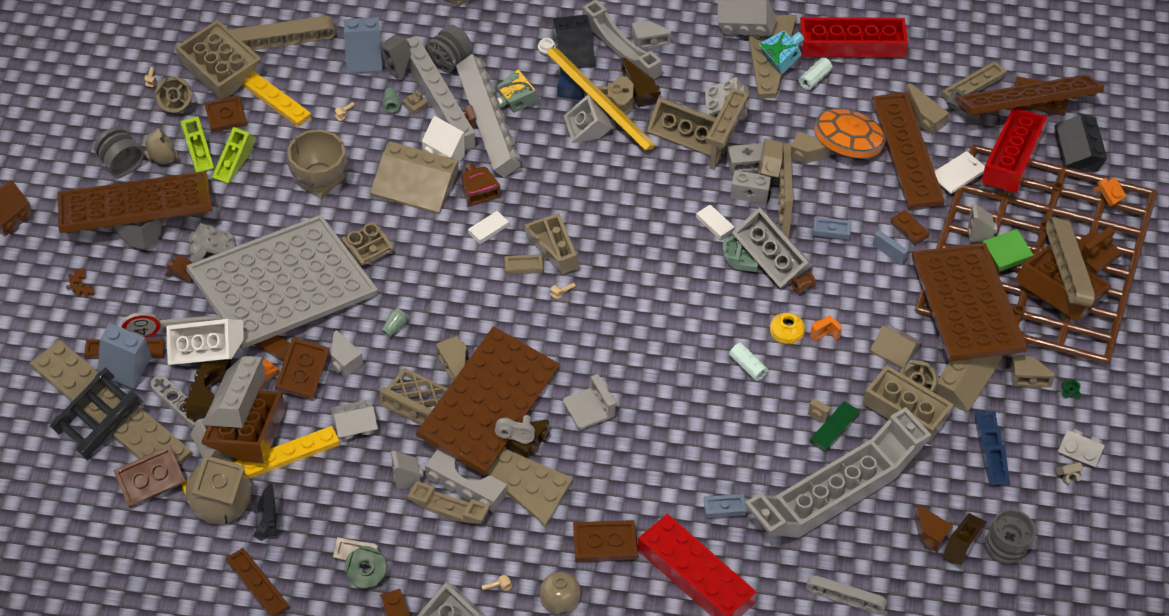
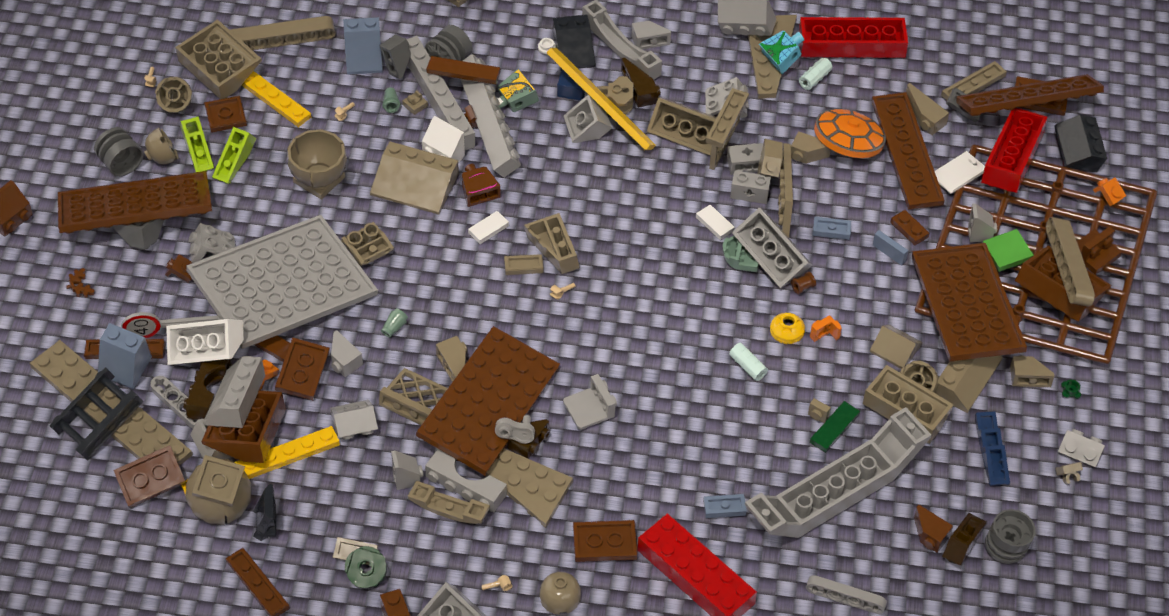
(463, 70): none -> reddish brown tile

